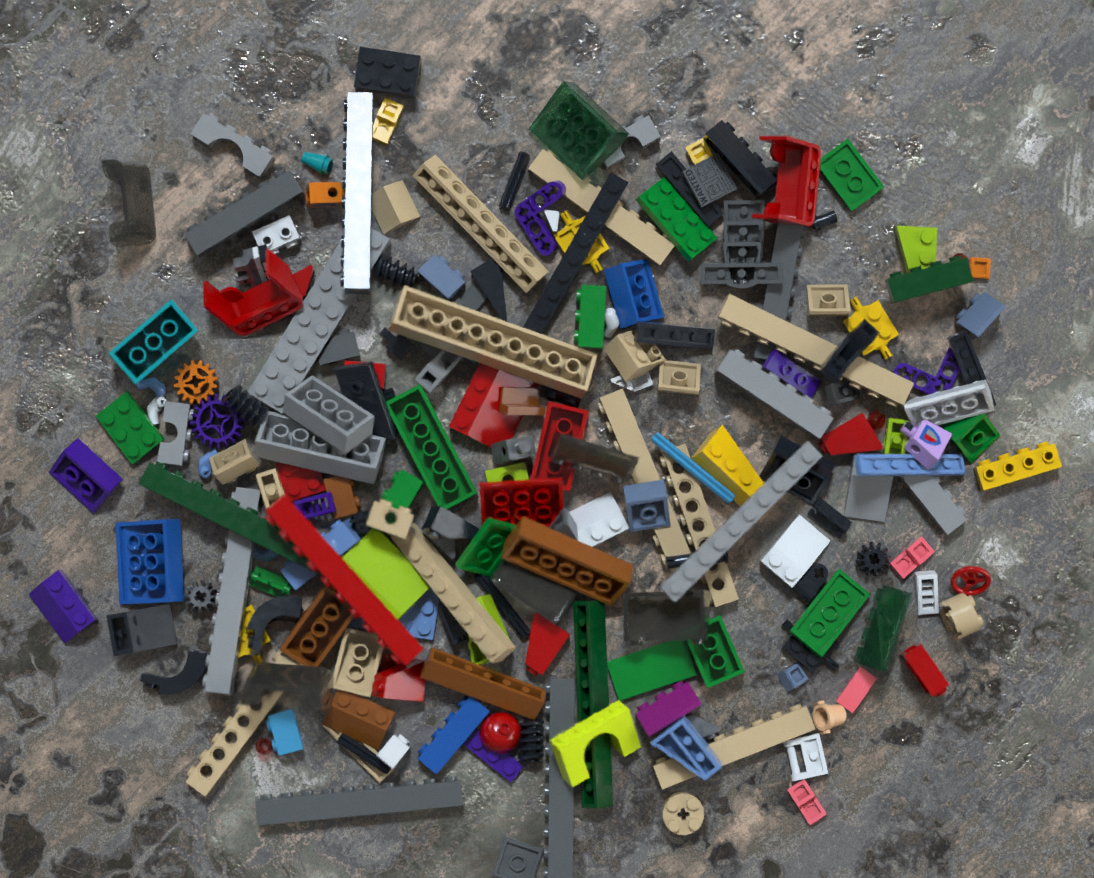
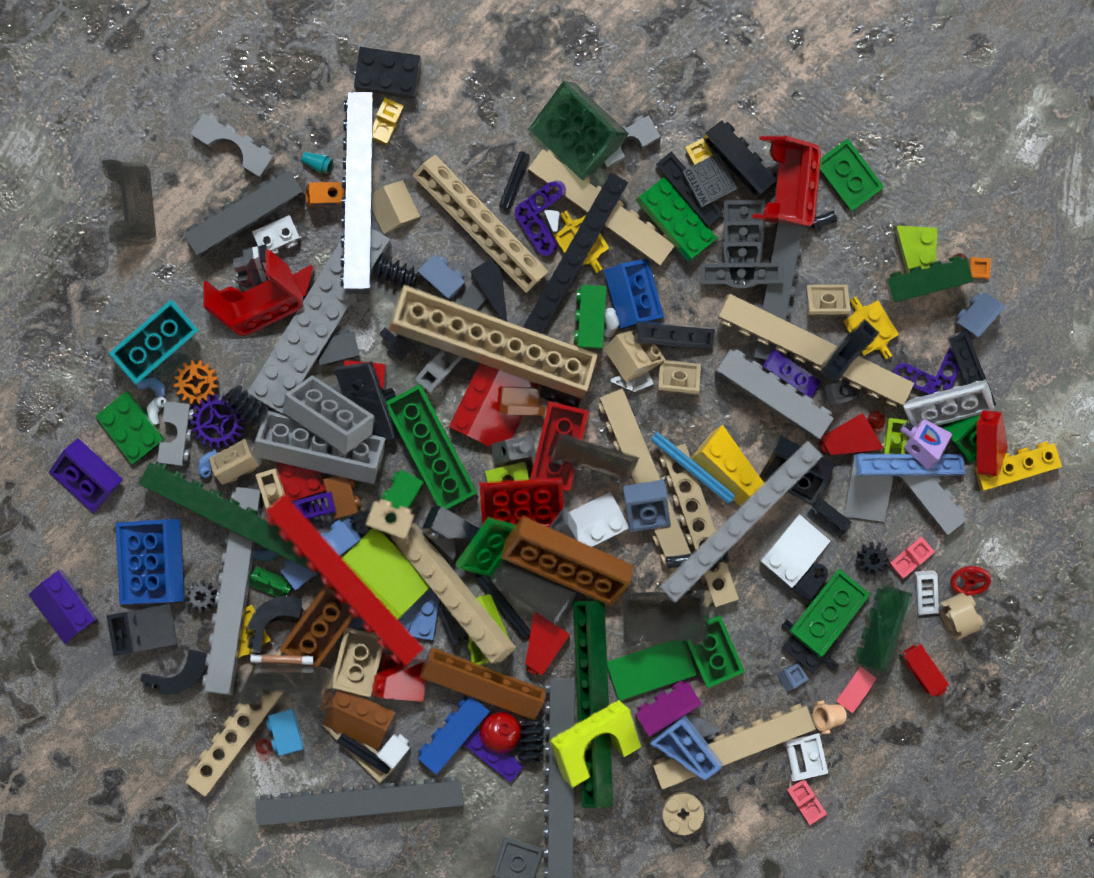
(282, 659): none -> nougat bar
(990, 443): none -> red slope

